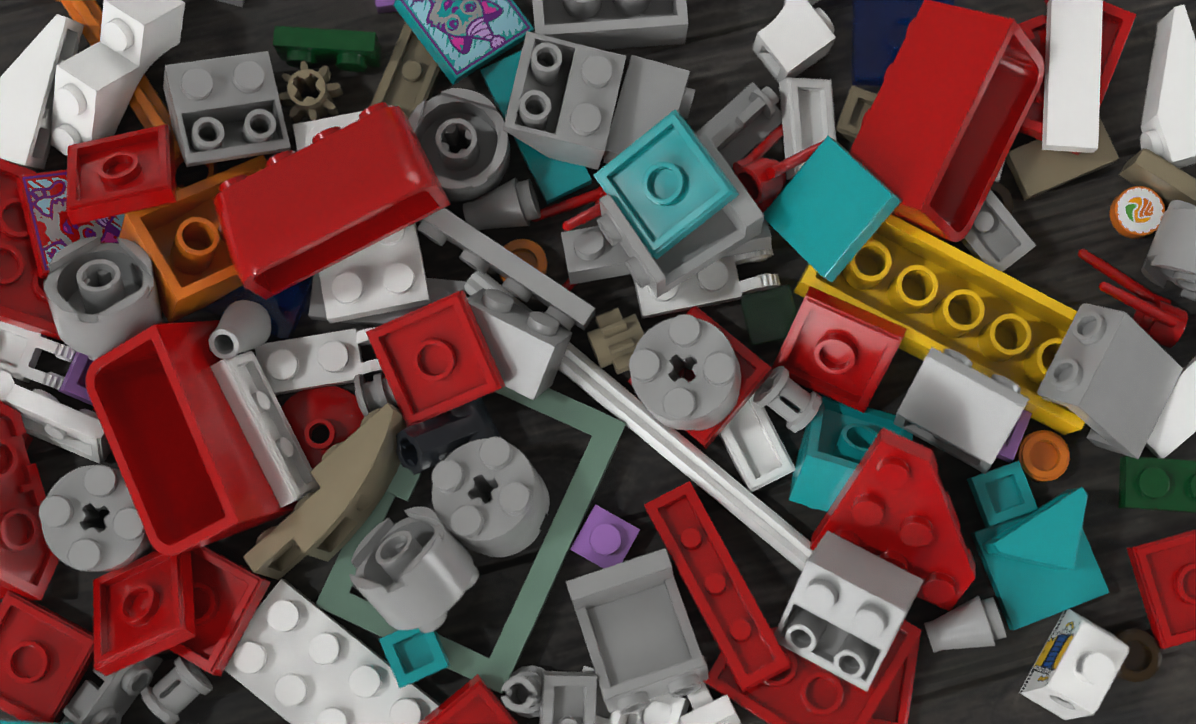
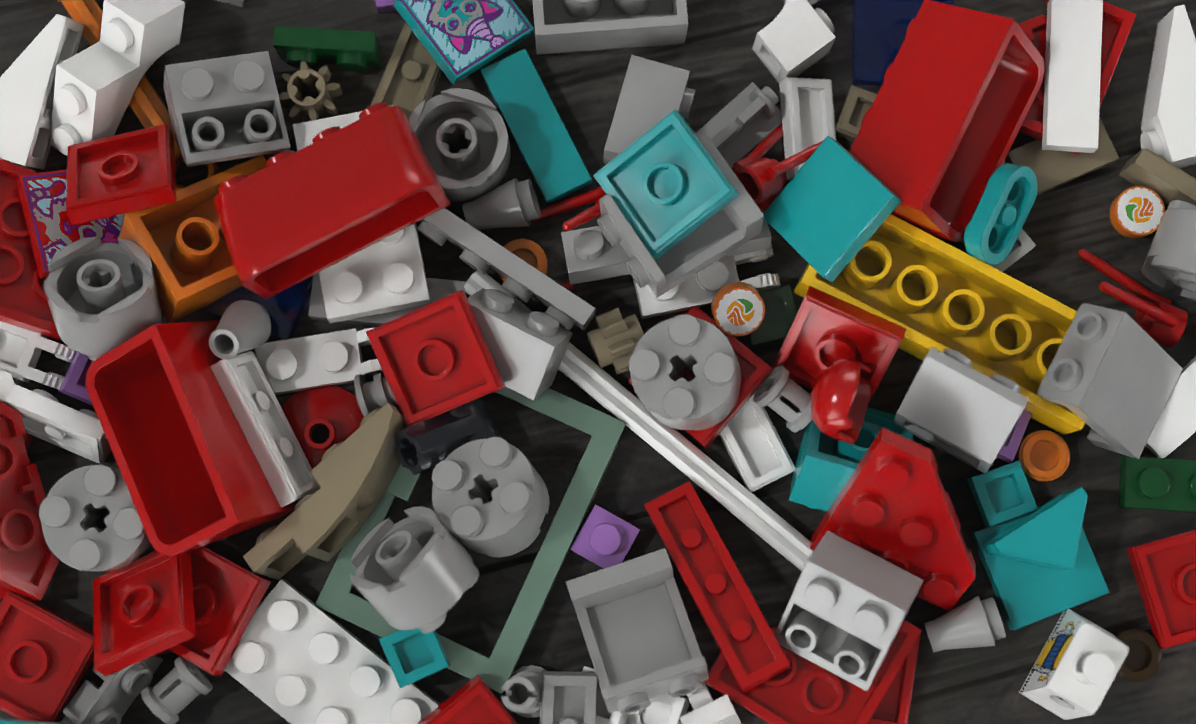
(564, 99): light grey slope -> none
(738, 308): none -> tile
(841, 400): none -> red hair
(1001, 213): none -> teal plate

